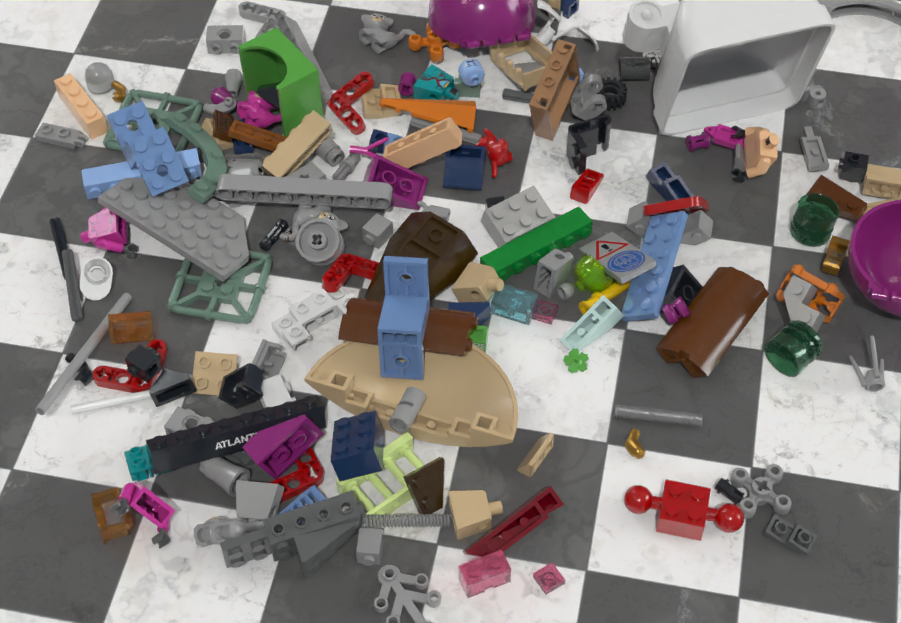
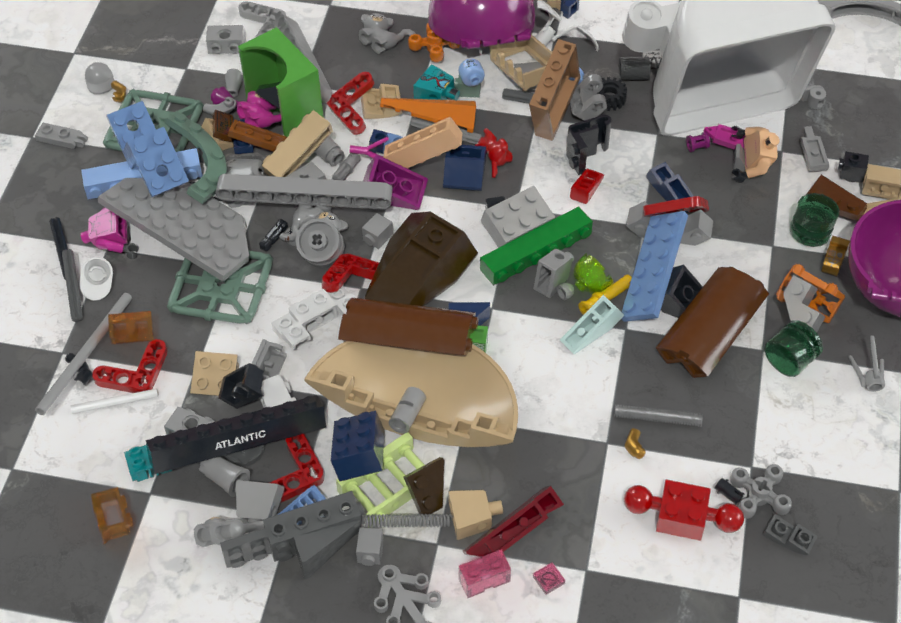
(81, 106): light nougat brick -> none
(143, 363): black brick -> none
(147, 505): dark pink torso -> none
(171, 386): black slope -> none
(282, 444): magenta slope -> none
(403, 317): medium blue bracket -> none
(406, 83): magenta bush -> none
(440, 211): light grey bar -> none
(477, 283): tan torso -> none
(514, 304): clear light blue brick -> none
(536, 455): tan slope -> none
(545, 311): clear pink tile -> none
(576, 361): bright green plant -> none
(618, 257): light grey tile -> none
(671, 312): magenta wheel -> none

